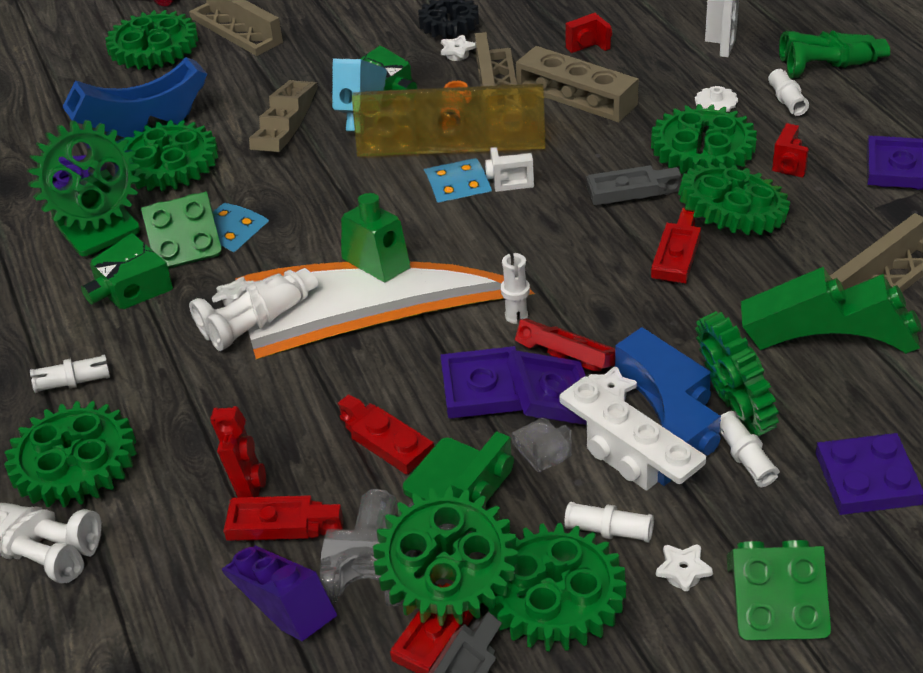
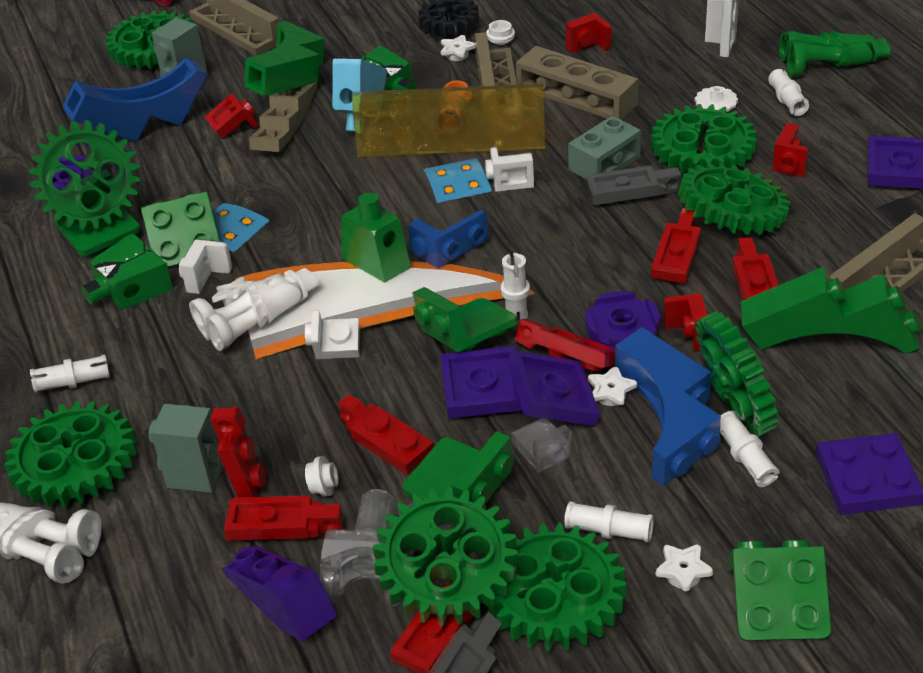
(171, 154): green gear -> none
(175, 42): none -> sand green brick
(186, 447): none -> sand green brick
(201, 261): none -> white bracket
(230, 114): none -> red bracket
(289, 65): none -> green arch
(321, 476): none -> white plate
(333, 337): none -> white bracket
(443, 247): none -> blue bracket
(460, 325): none -> green bracket
(500, 32): none -> white plate
(602, 318): none -> dark purple plate
(604, 148): none -> sand green brick
(630, 438): white bracket -> none
(683, 313): none -> red bracket
(752, 270): none -> red hinge

